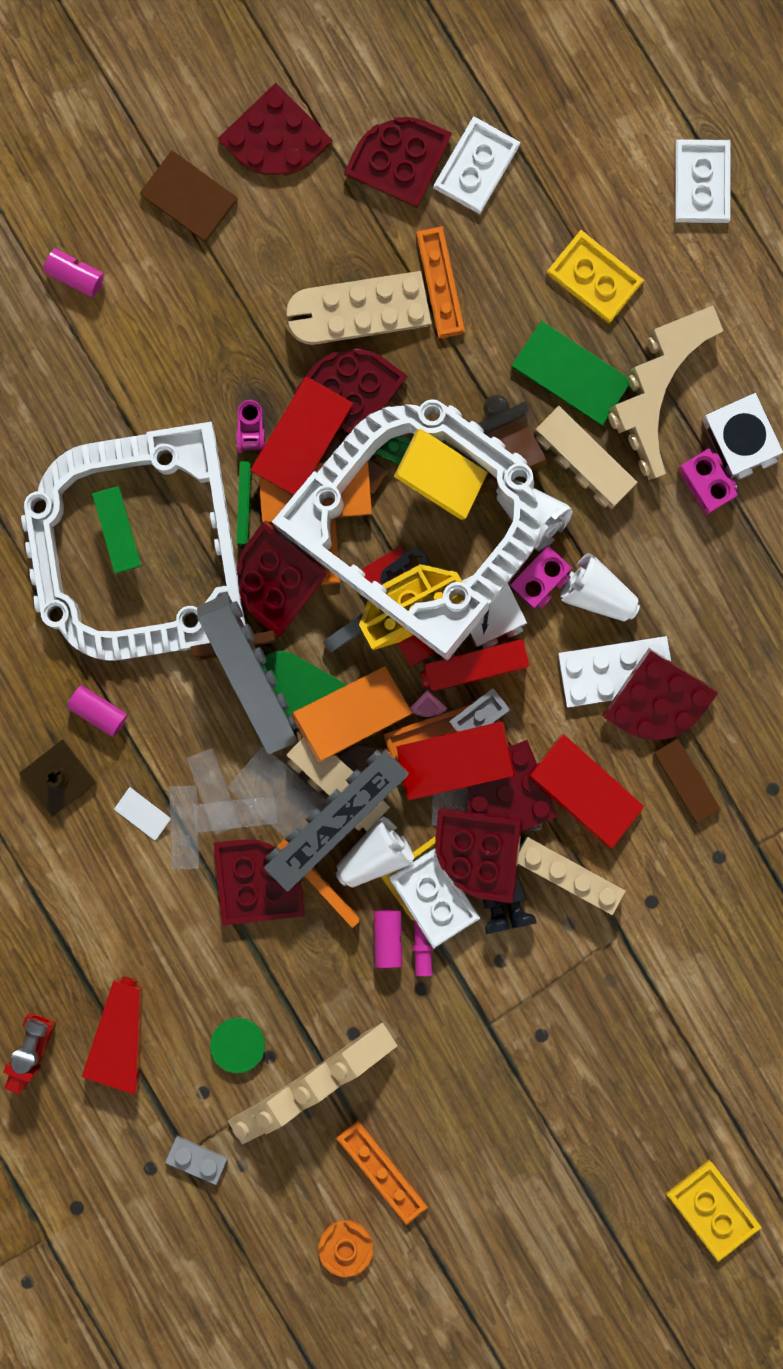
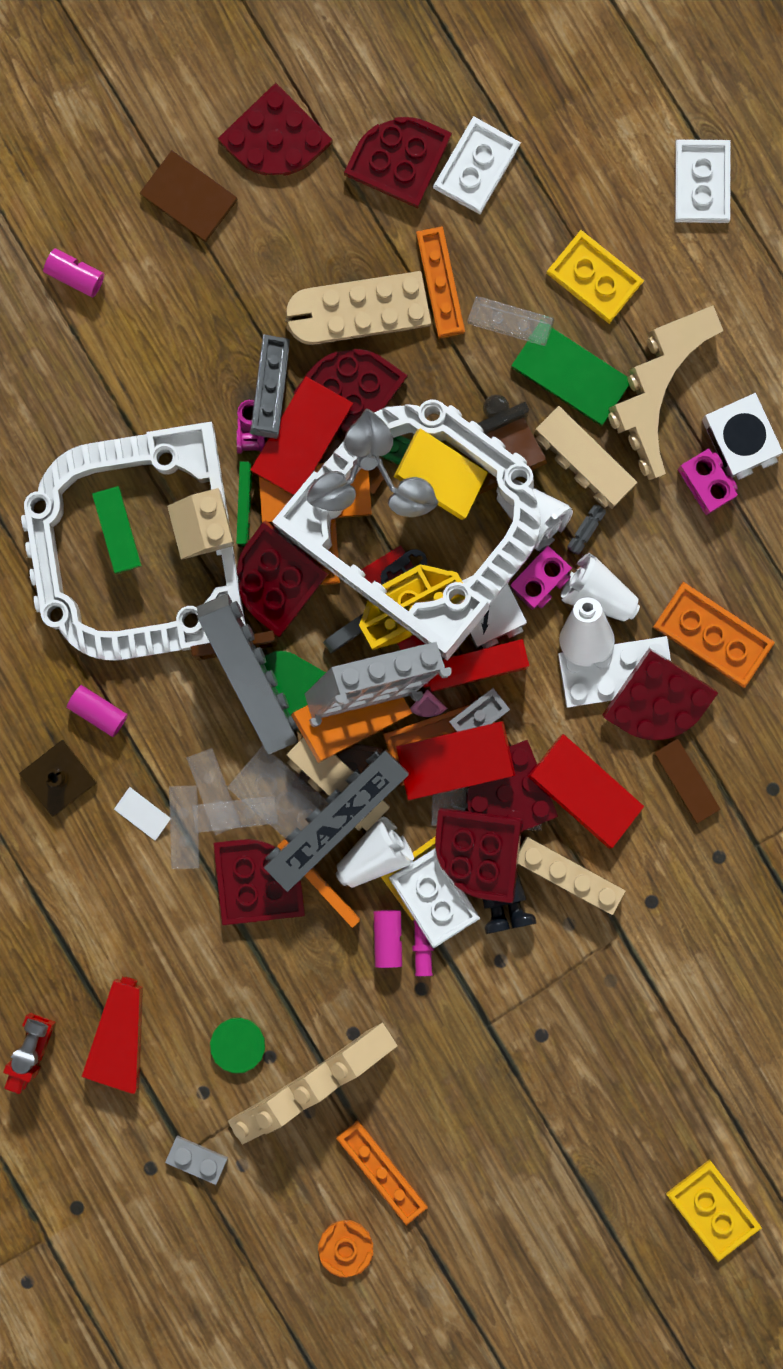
(201, 524): none -> tan slope
(270, 386): none -> dark grey tile
(367, 441): none -> flat silver plant
(375, 681): none -> light grey window
(510, 320): none -> clear tile
(586, 529): none -> dark grey axle
(587, 634): none -> white cone
(713, 635): none -> orange tile

